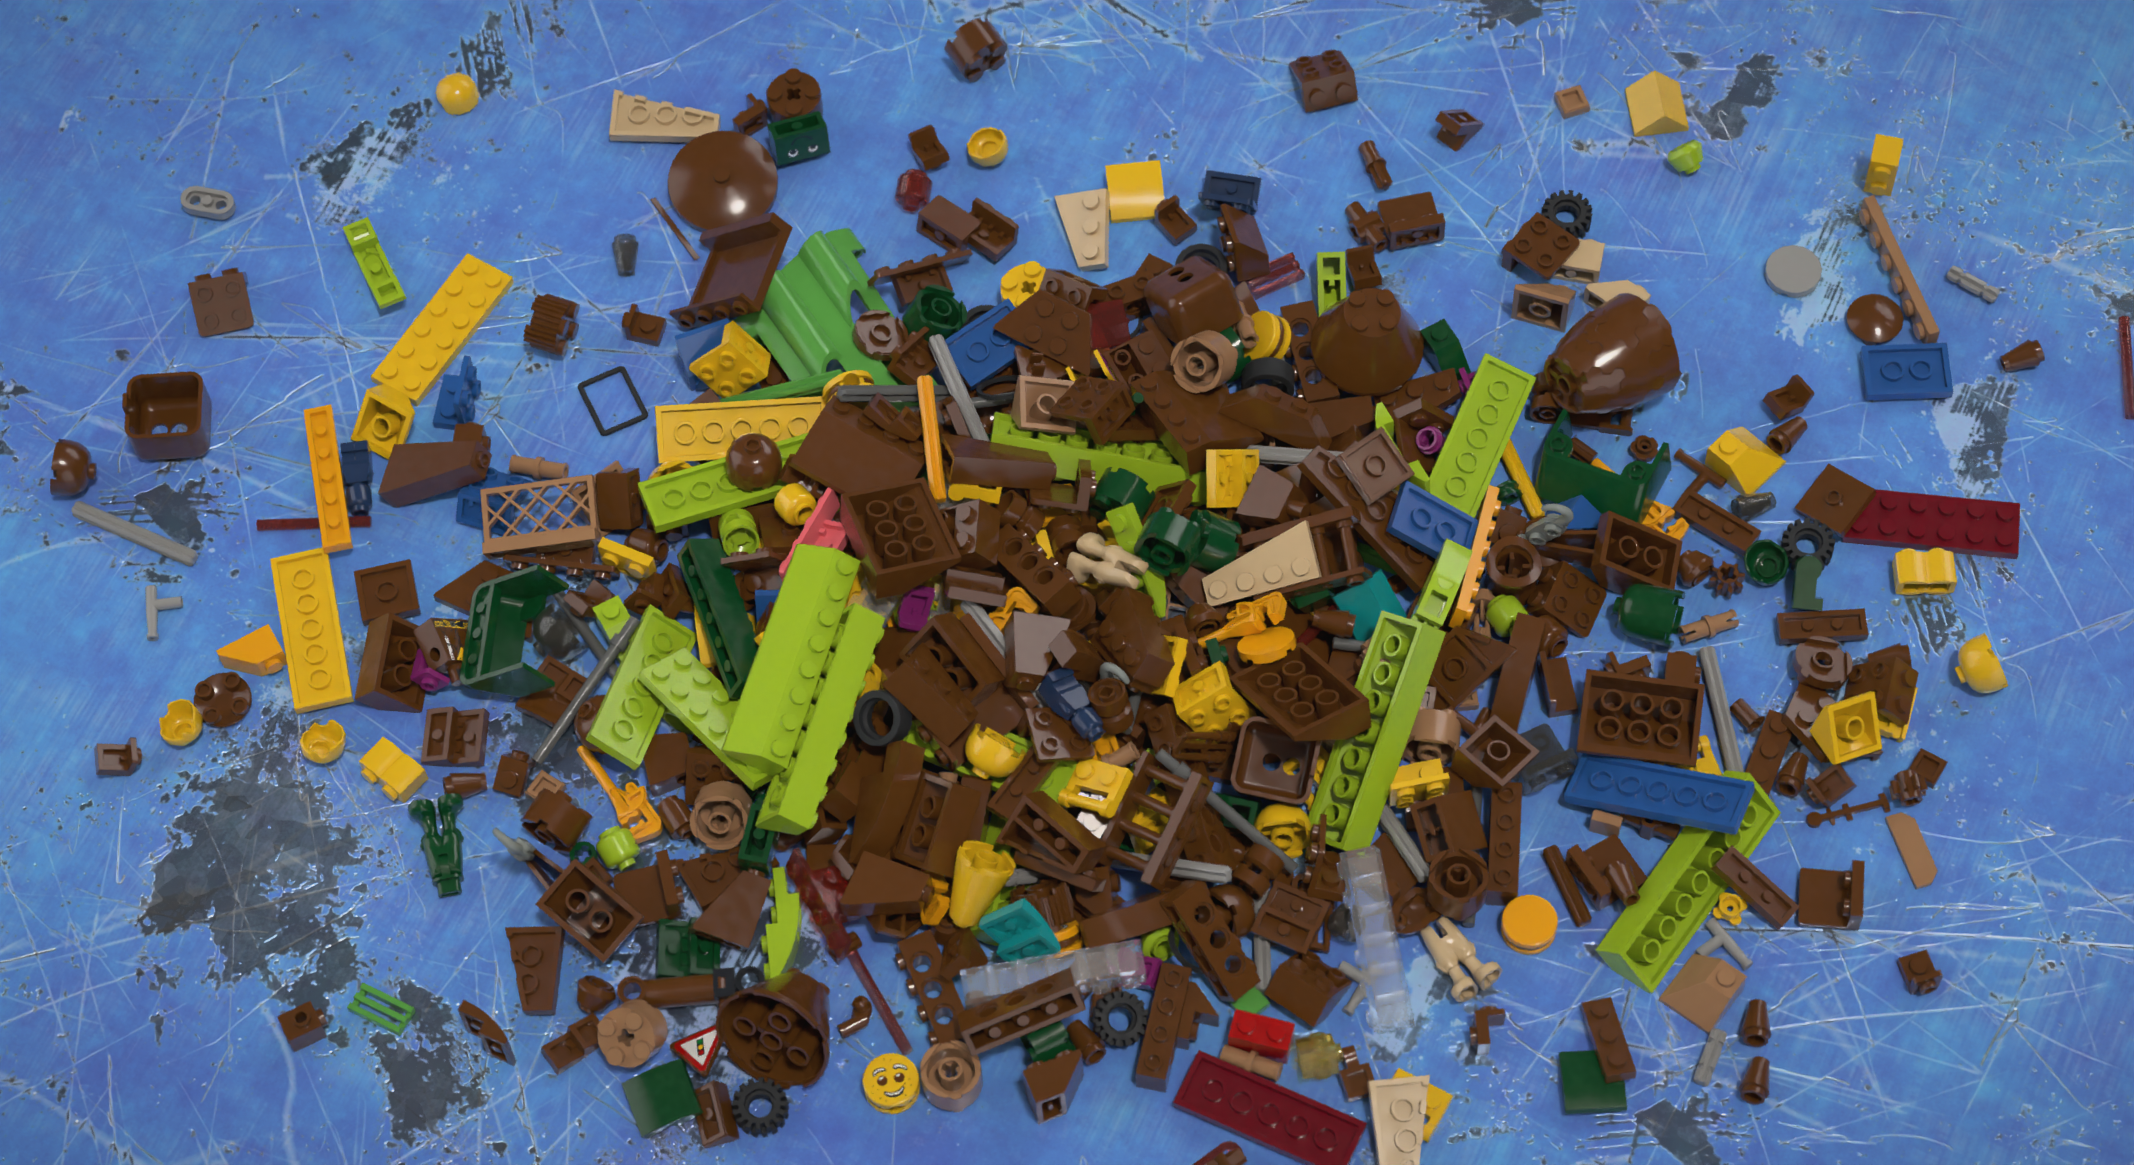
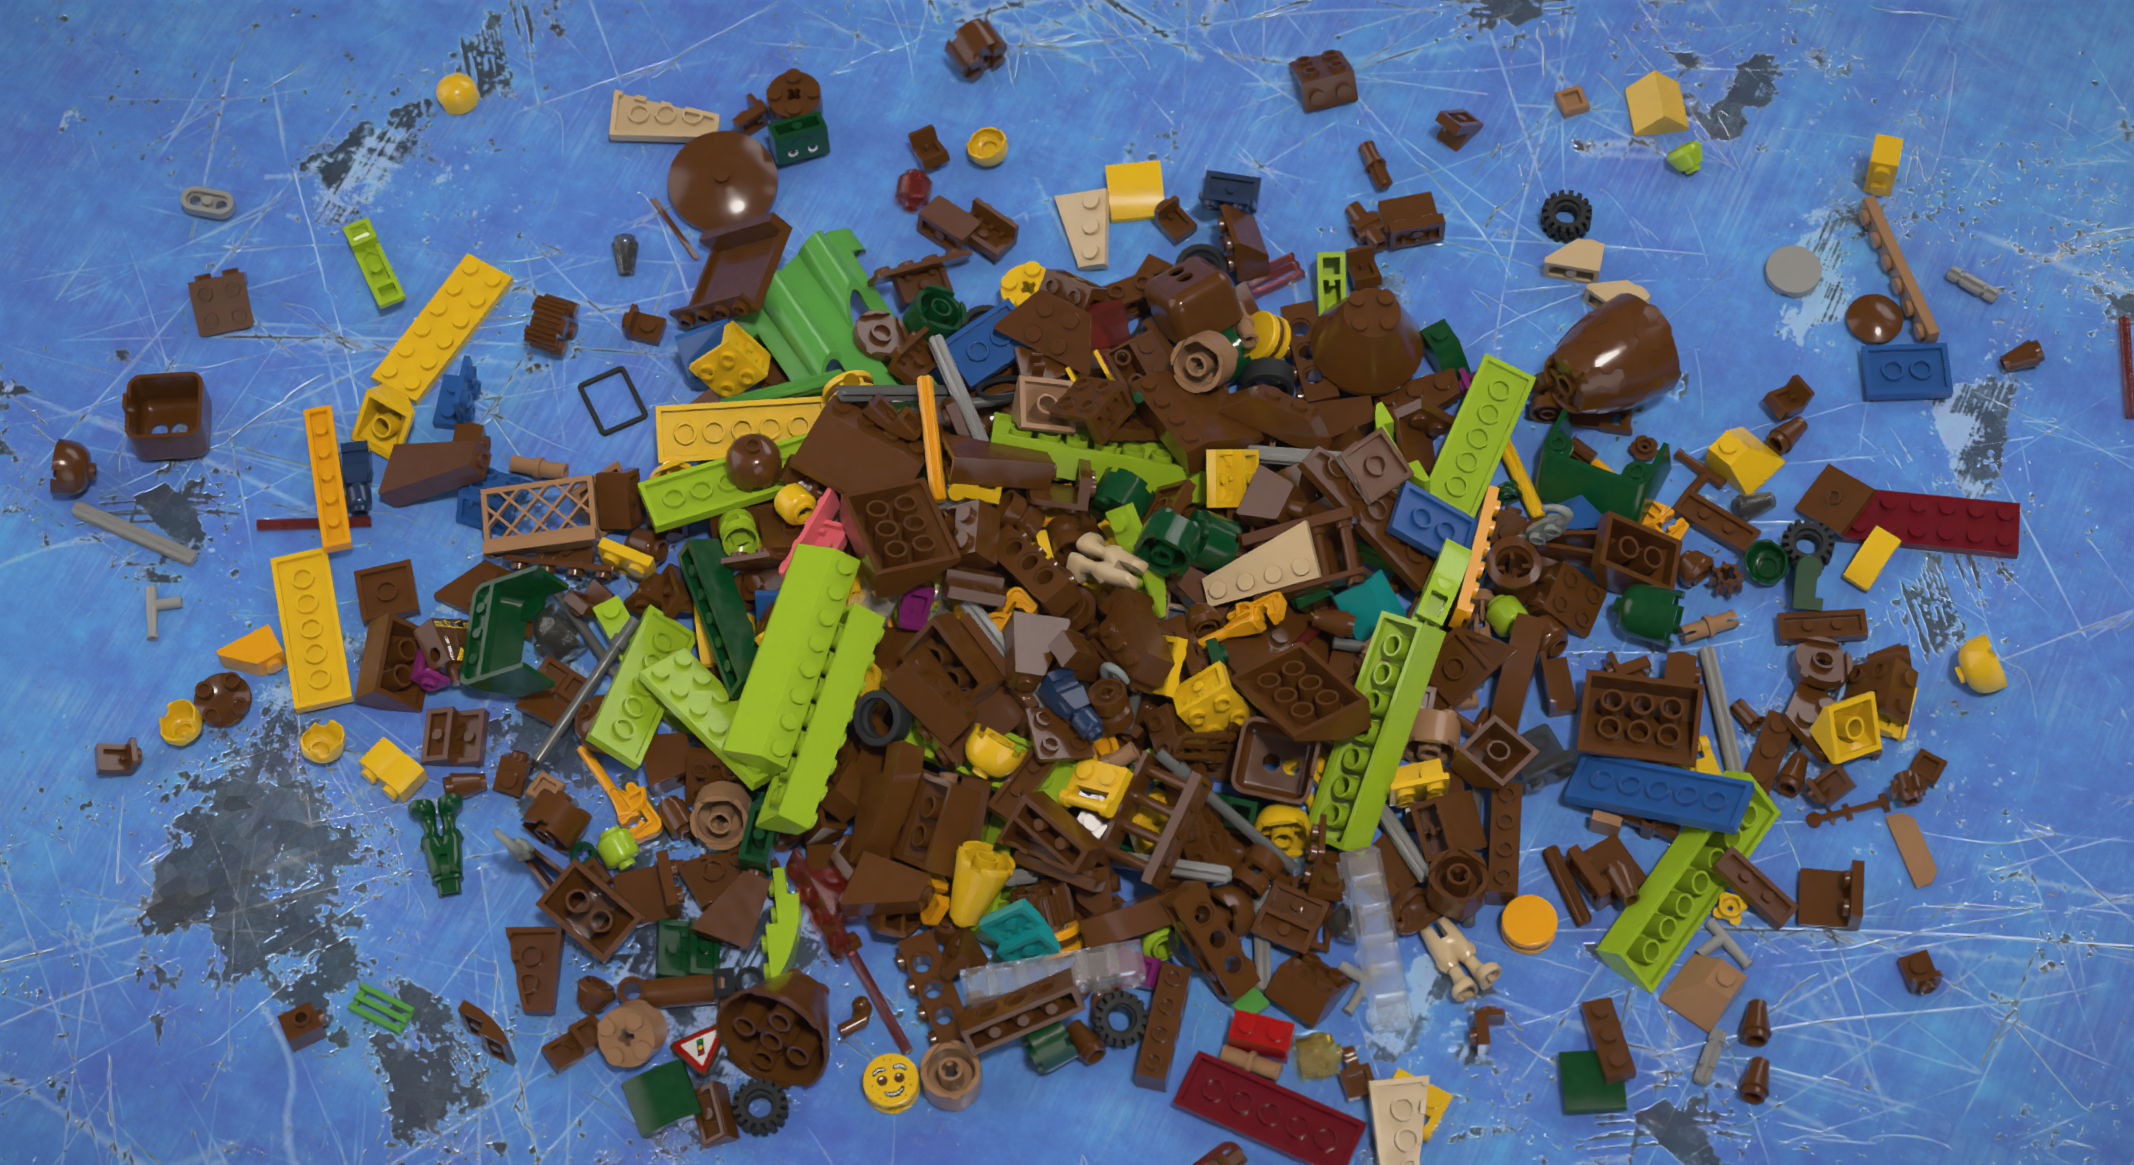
(1053, 1084): reddish brown slope -> none
(1196, 1011): reddish brown slope -> none
(1267, 646): light orange tile -> none
(1430, 440): magenta cone -> none
(1539, 247): reddish brown bracket -> none
(1543, 305): medium nougat slope -> none
(1871, 558): none -> yellow slope
(1924, 572): yellow brick -> none

